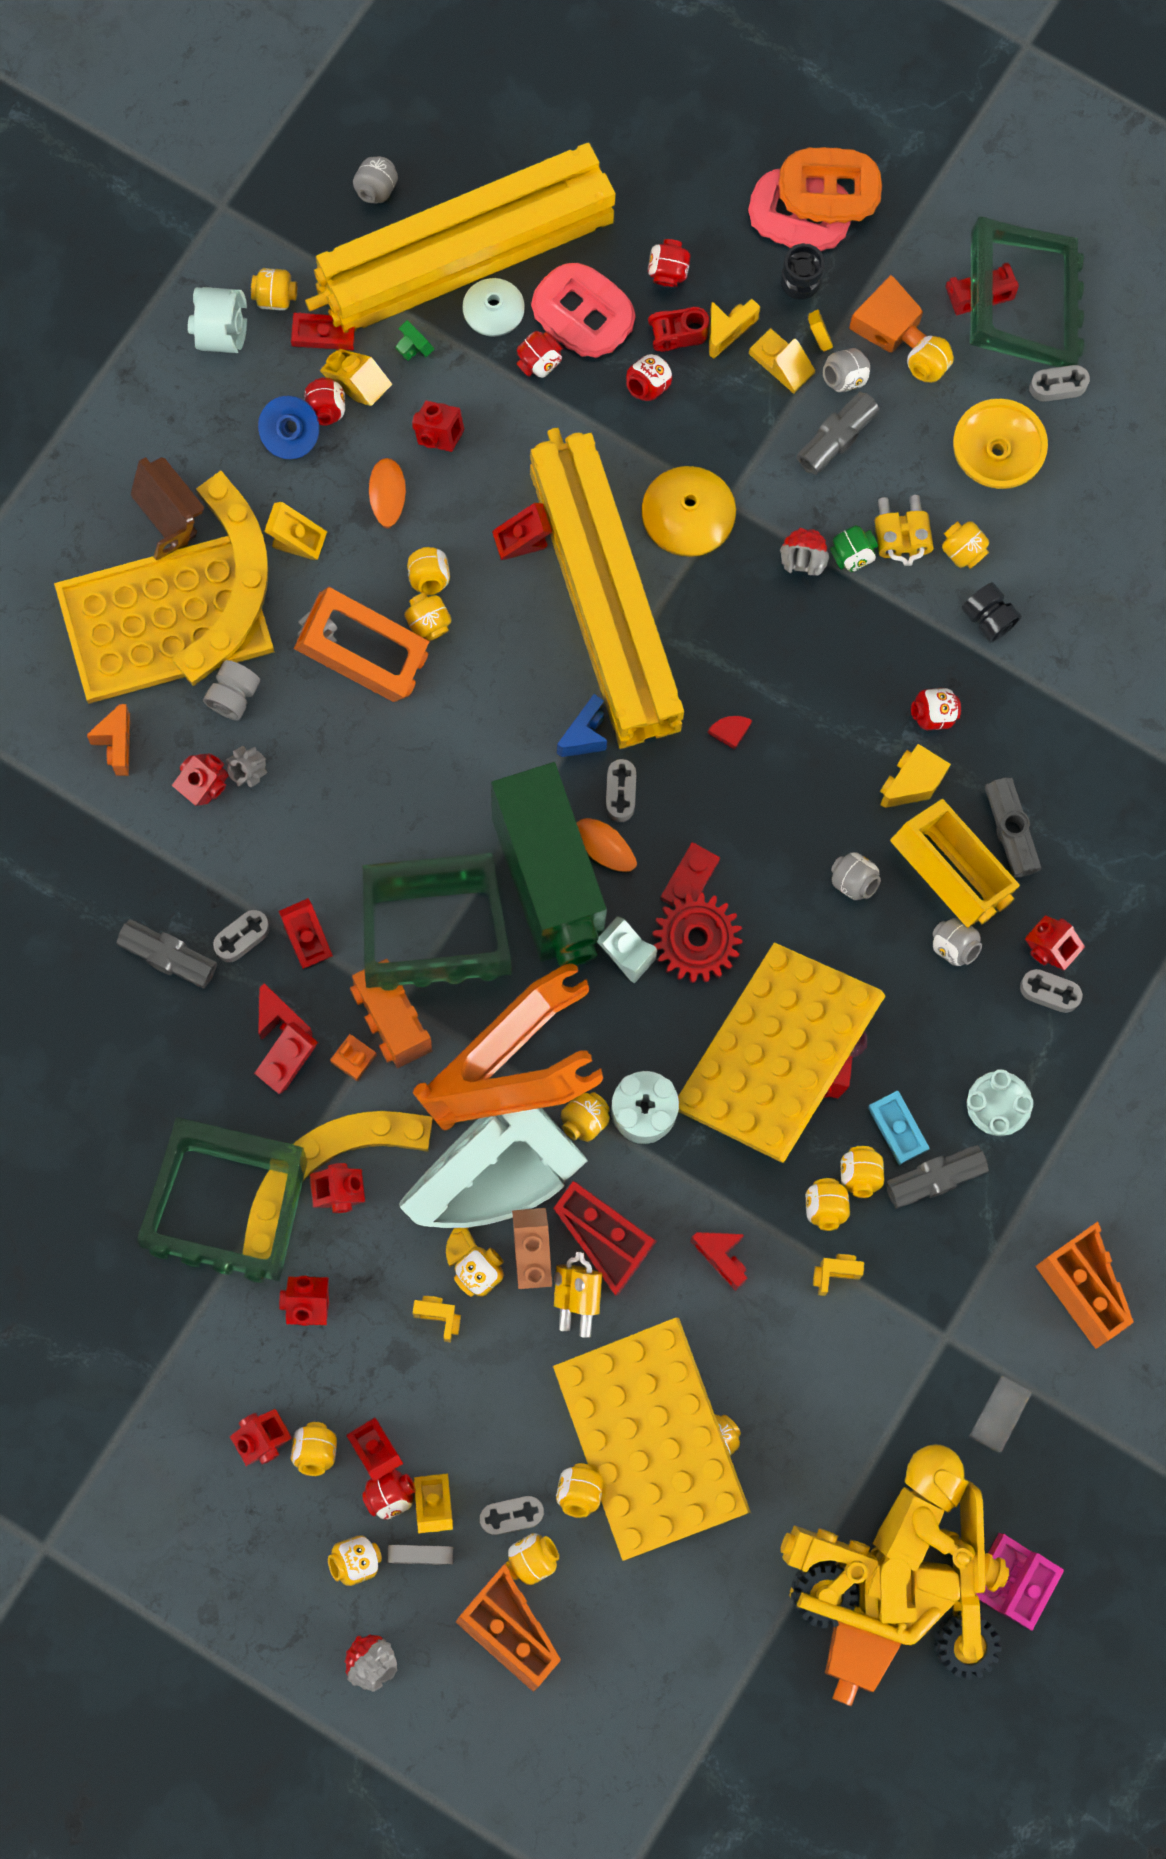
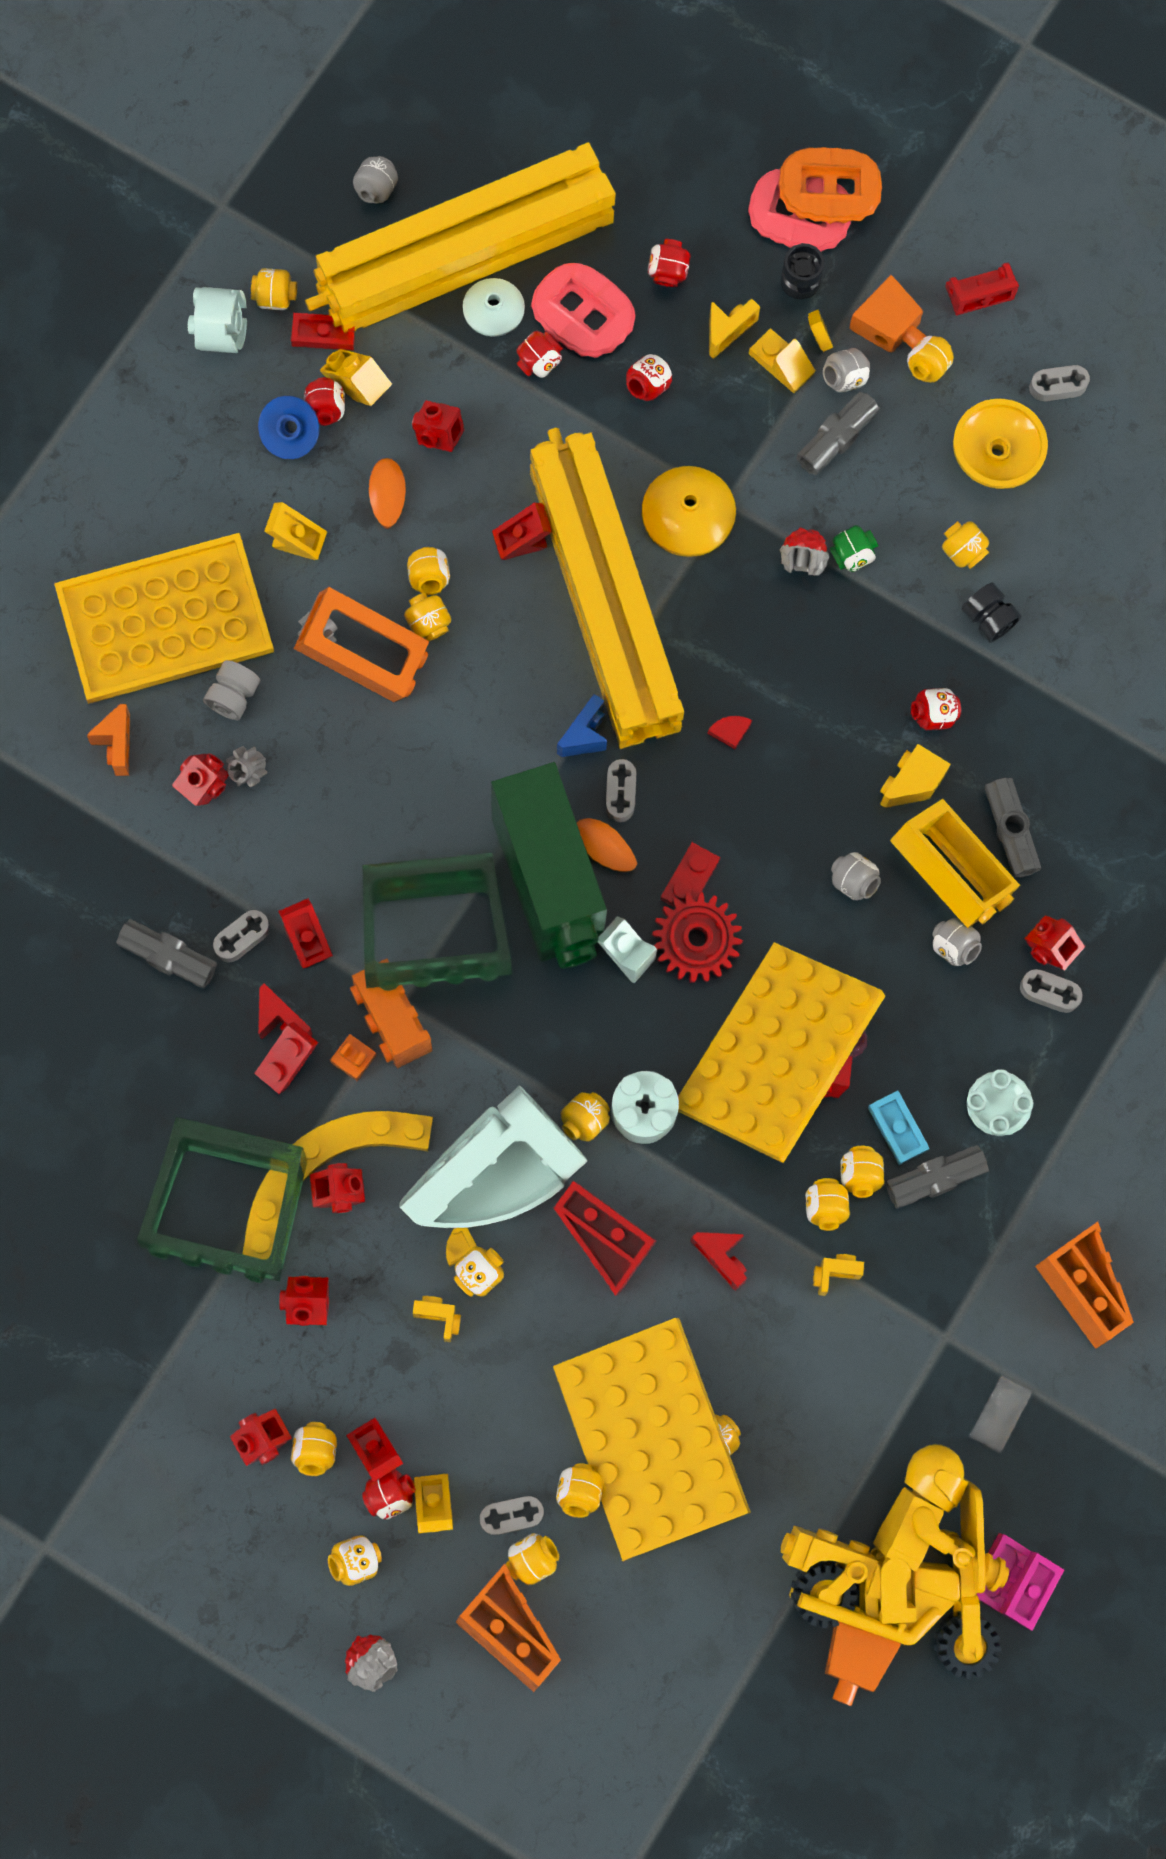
(166, 503): reddish brown piece -> none
(248, 587): yellow plate -> none
(412, 342): green tile -> none
(420, 1555): light grey beam -> none
(464, 1086): orange piece -> none
(532, 1248): nougat brick -> none
(577, 1292): yellow piece -> none
(676, 328): red piece -> none
(903, 533): yellow piece -> none
(983, 332): clear green windscreen -> none

